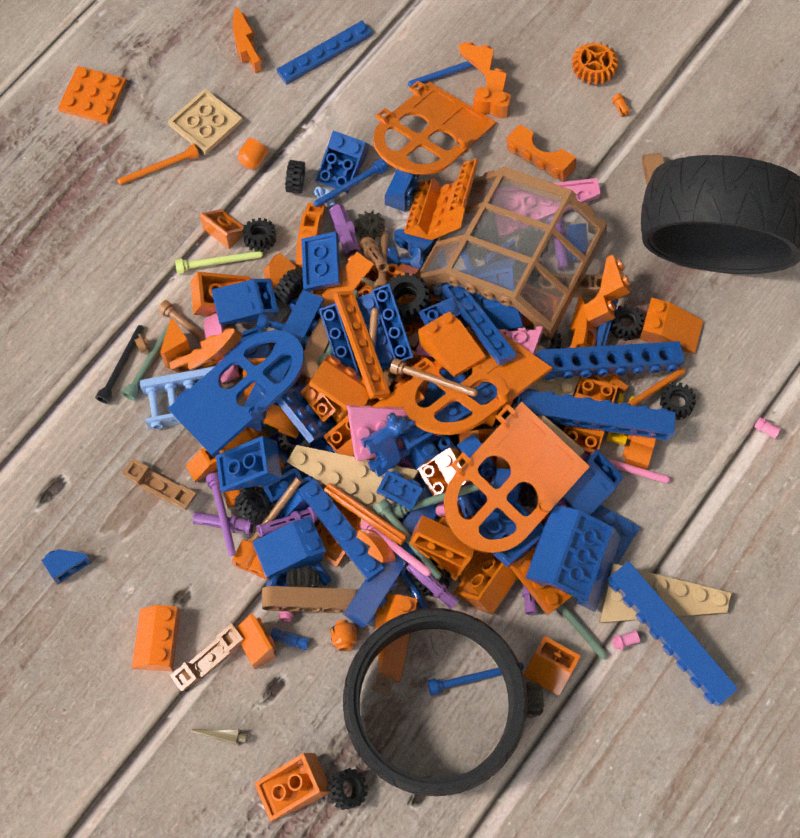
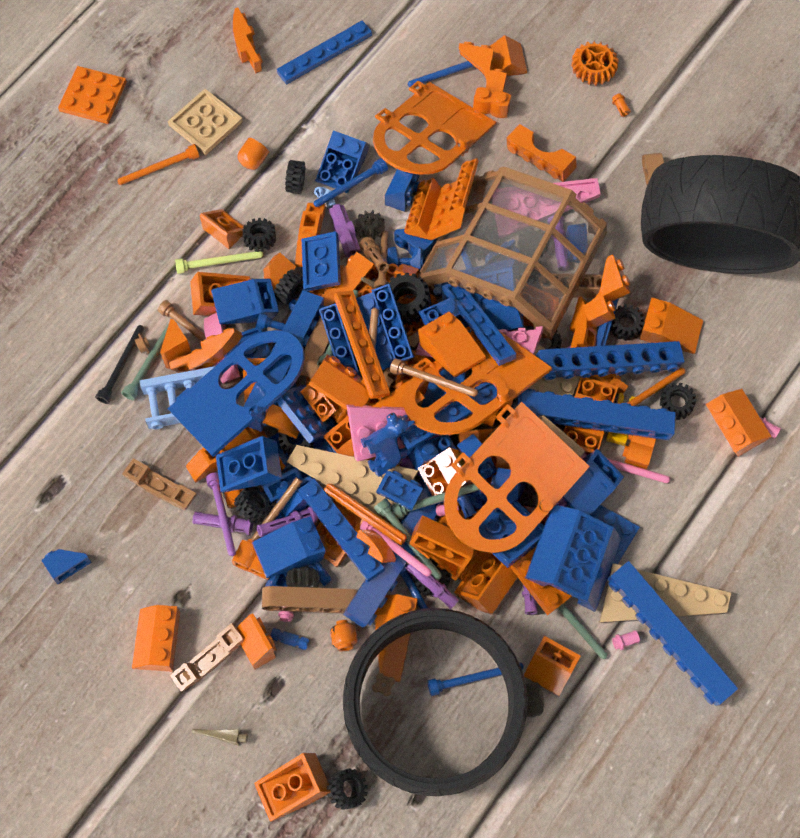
(508, 56): none -> orange slope
(738, 421): none -> orange slope

